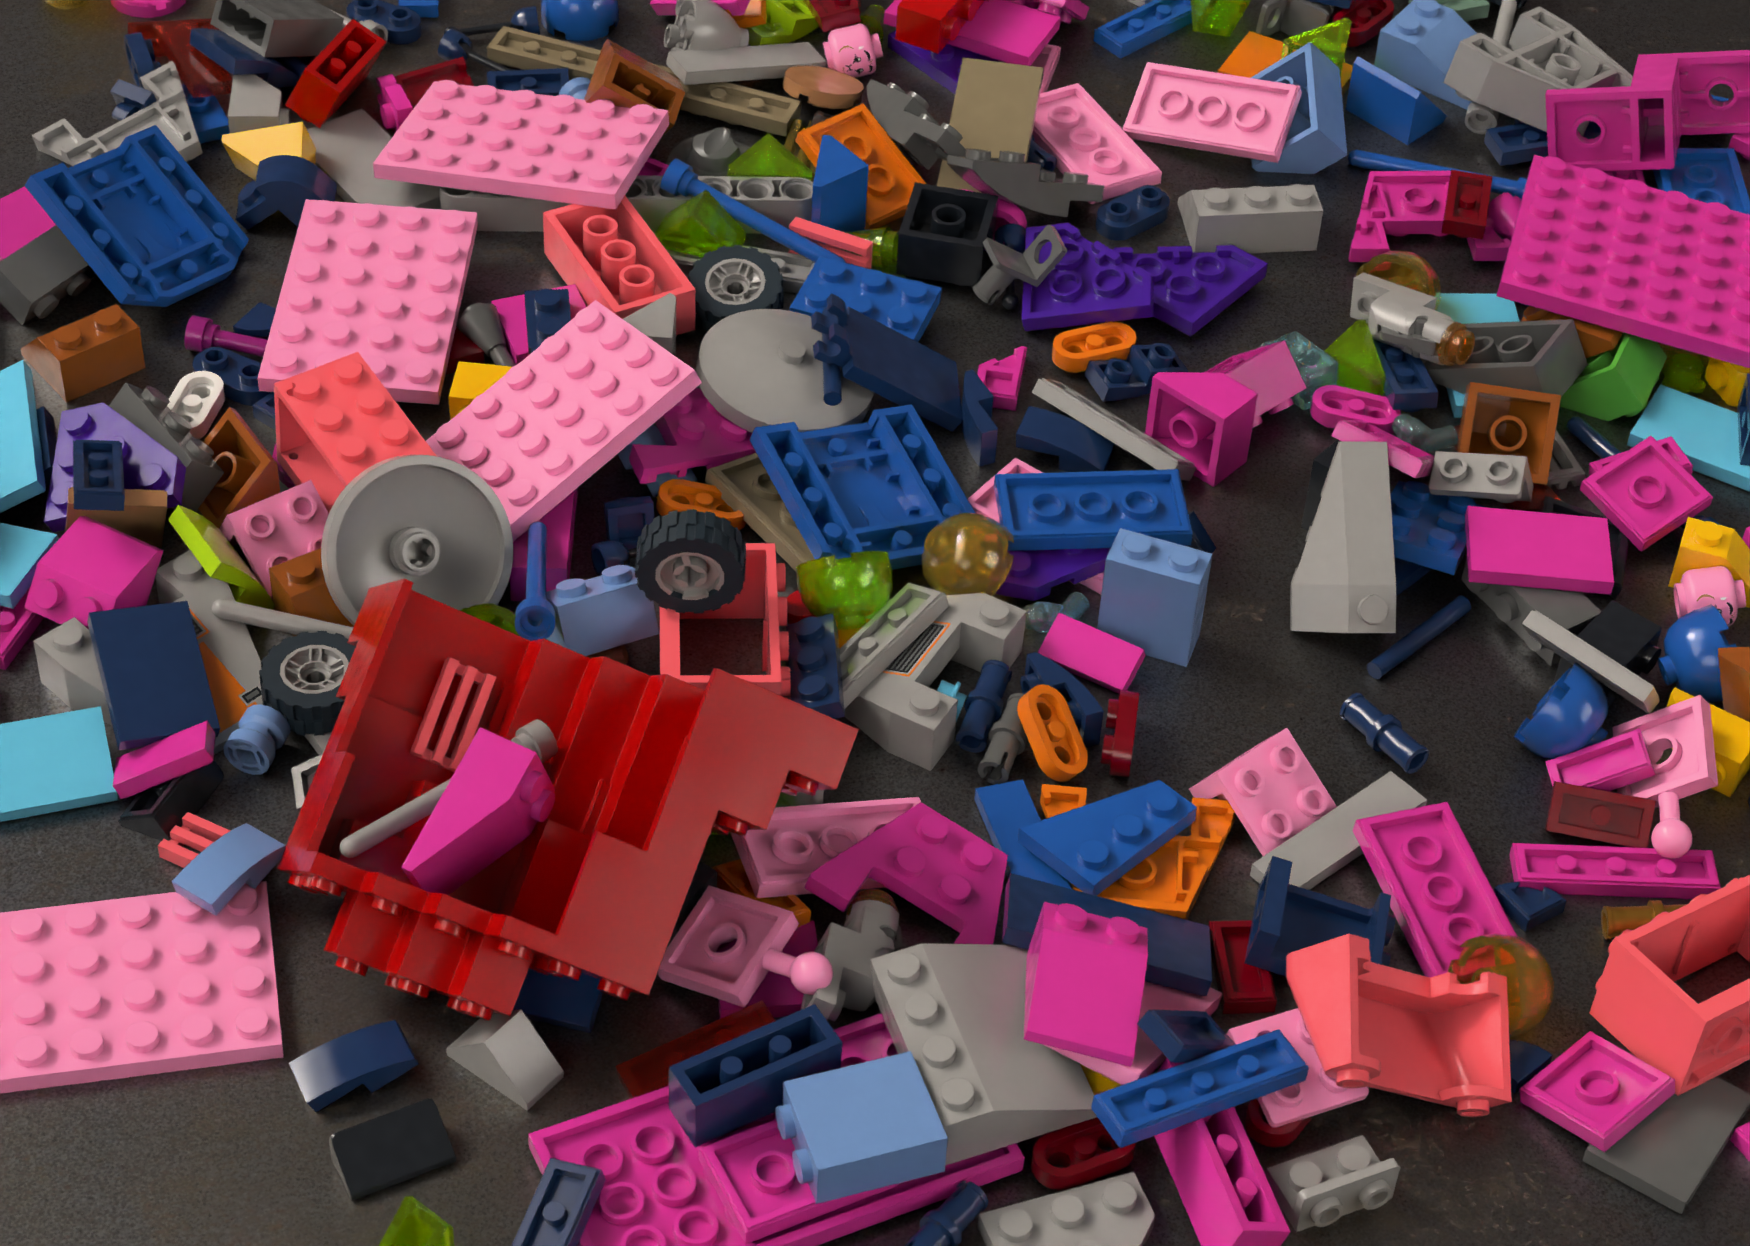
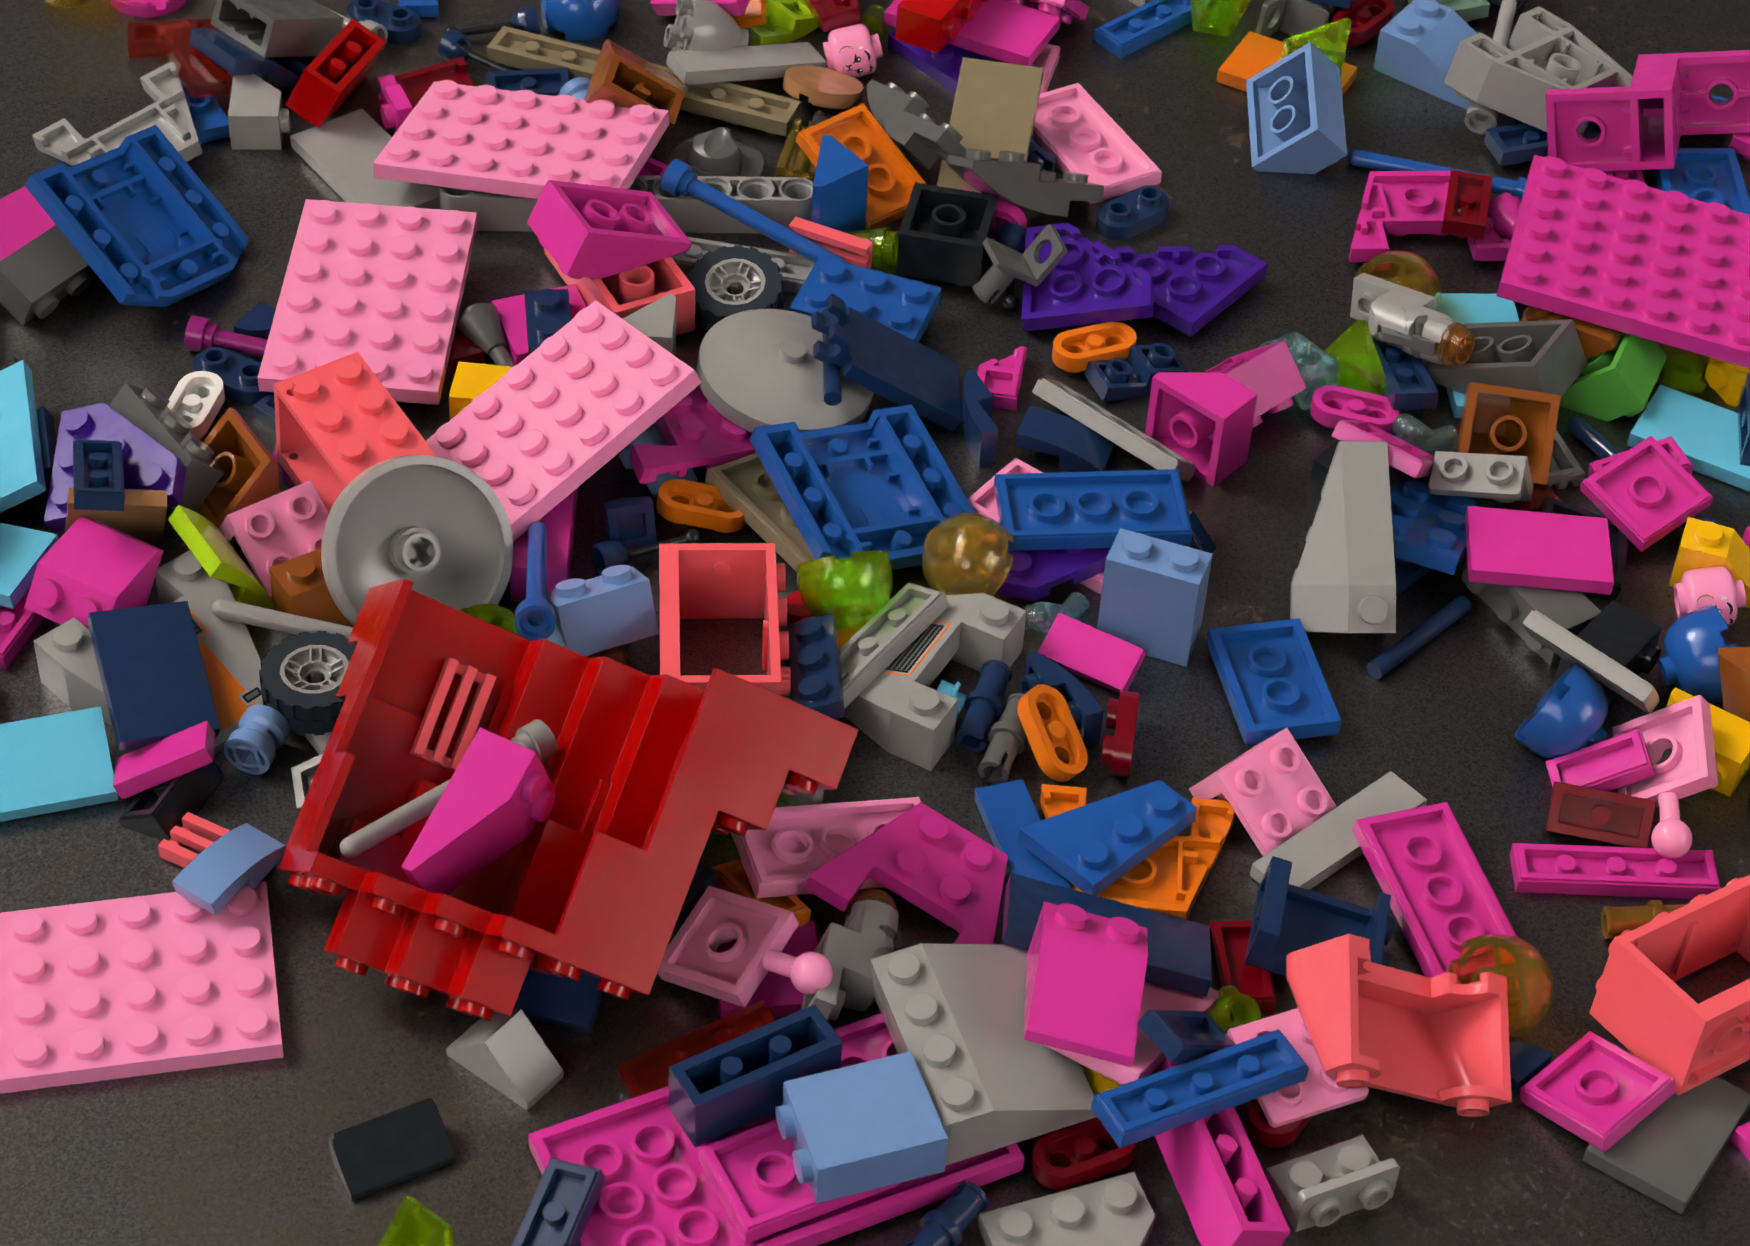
(87, 353): dark orange slope -> none
(130, 99): dark blue tile -> none
(140, 56): dark blue plate -> none
(253, 146): yellow slope -> none
(282, 185): dark blue brick -> none
(361, 1057): dark blue slope -> none
(603, 229): none -> dark pink slope
(690, 561): black wheel -> none
(699, 227): clear neon green slope -> none
(768, 159): clear neon green slope -> none
(1212, 112): bright pink tile -> none
(1241, 1005): none -> clear neon green plate
(1253, 218): light grey slope -> none
(1273, 680): none -> blue plate
(1384, 733): dark blue pin -> none
(1390, 103): blue slope -> none
(1528, 905): dark blue tile -> none

